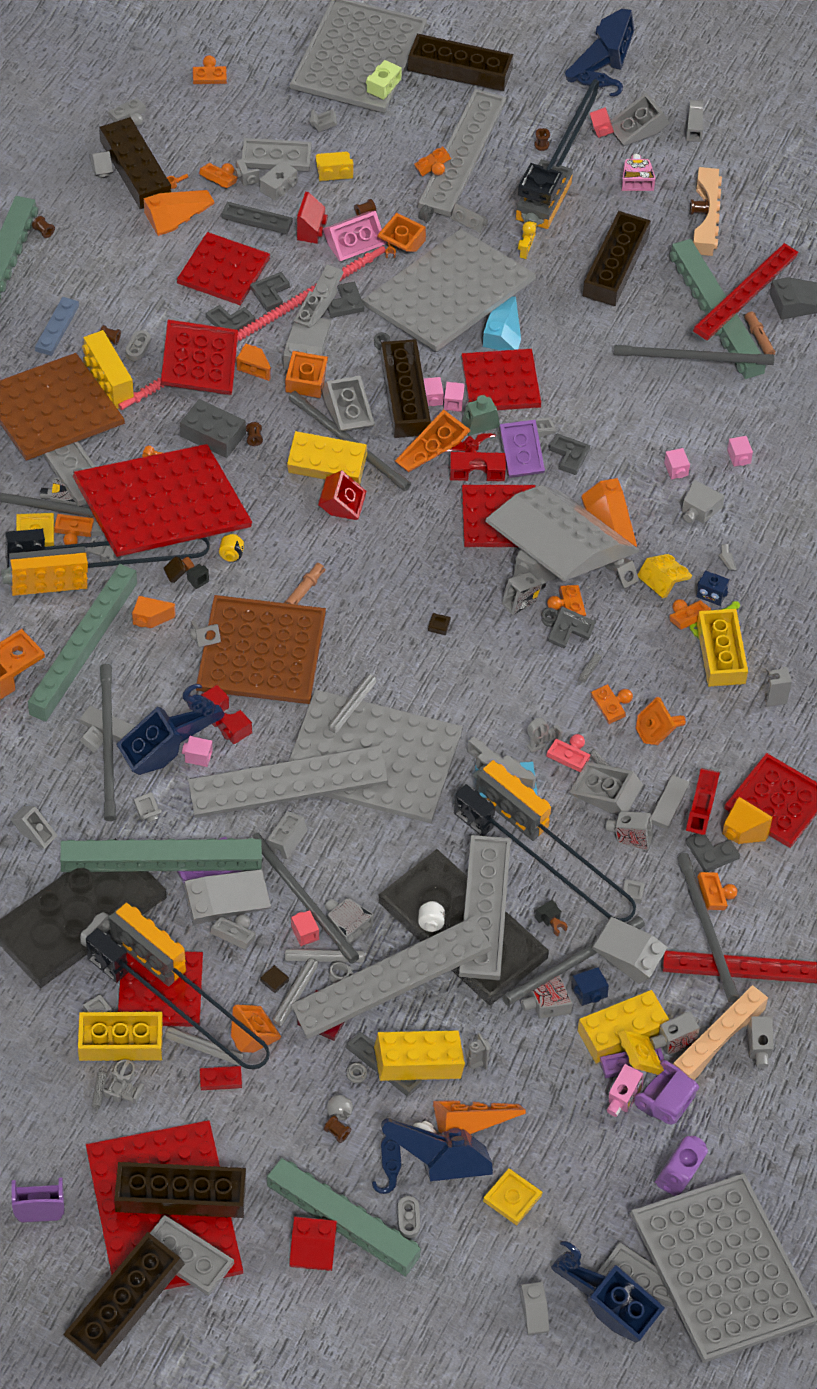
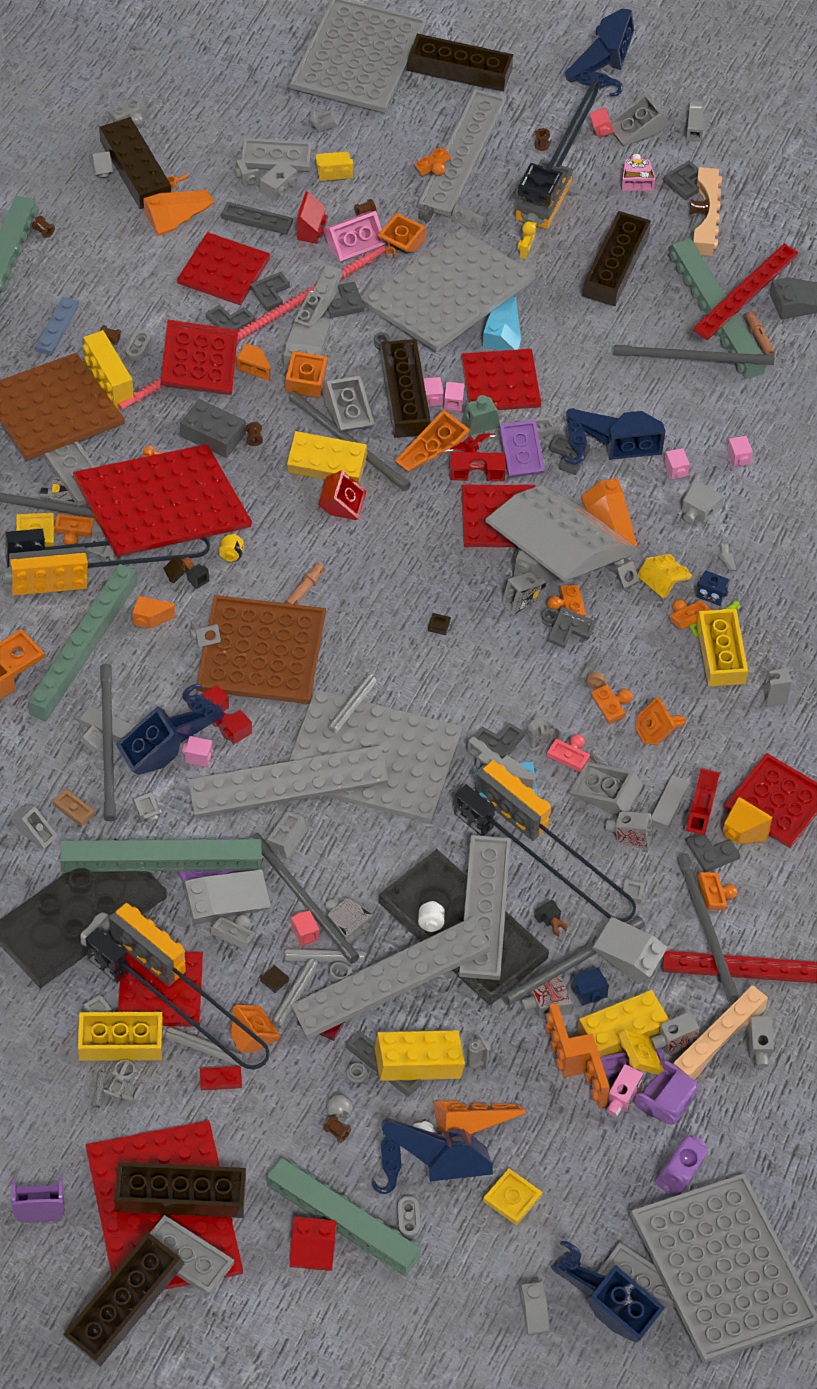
(74, 808): none -> medium nougat plate
(210, 73): orange plate -> none
(221, 176): orange plate -> none
(384, 79): yellowish green brick -> none
(502, 743): none -> dark grey plate
(577, 1056): none -> orange bracket
(596, 680): none -> medium nougat tile
(627, 437): none -> dark blue slope
(681, 178): none -> dark grey plate

